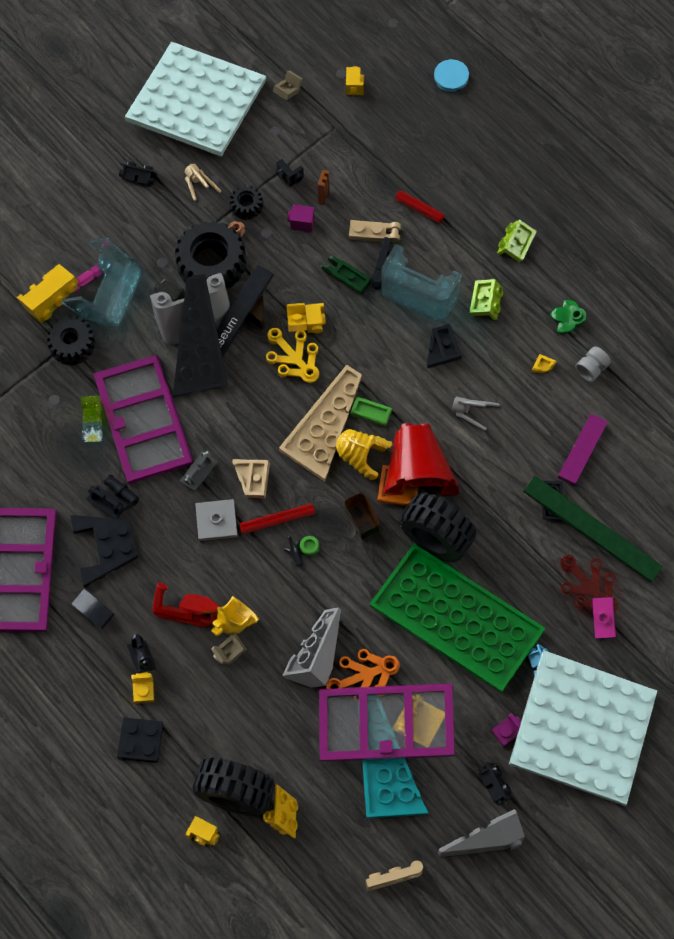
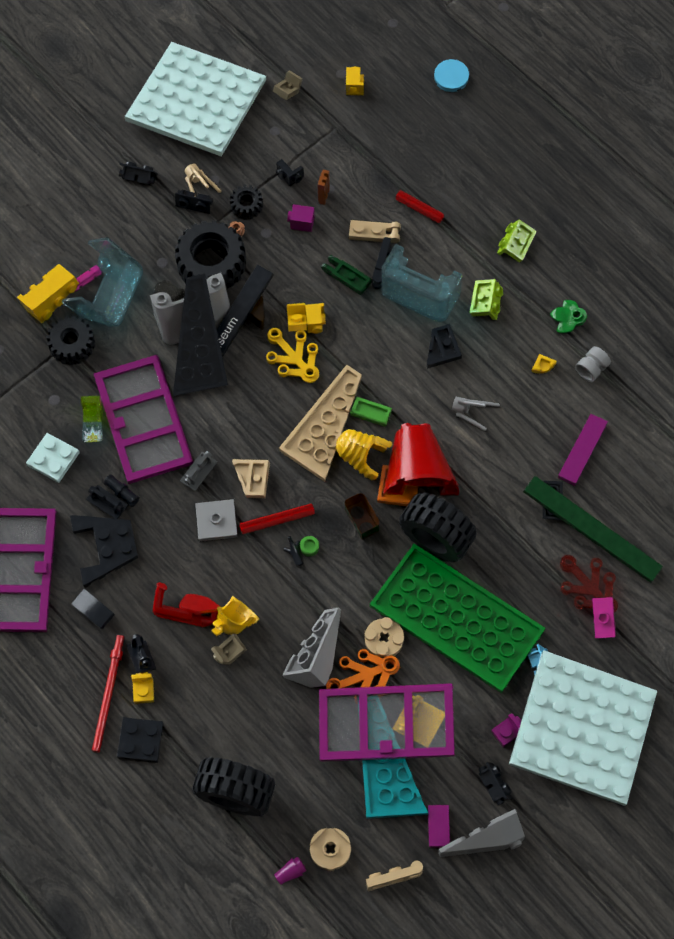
(52, 457): none -> light aqua plate
(116, 656): none -> red bar
(186, 200): none -> black hinge
(202, 832): yellow brick -> none
(284, 813): yellow hinge -> none
(292, 869): none -> magenta cone
(318, 850): none -> tan plate
(387, 627): none -> tan plate
(438, 825): none -> magenta tile

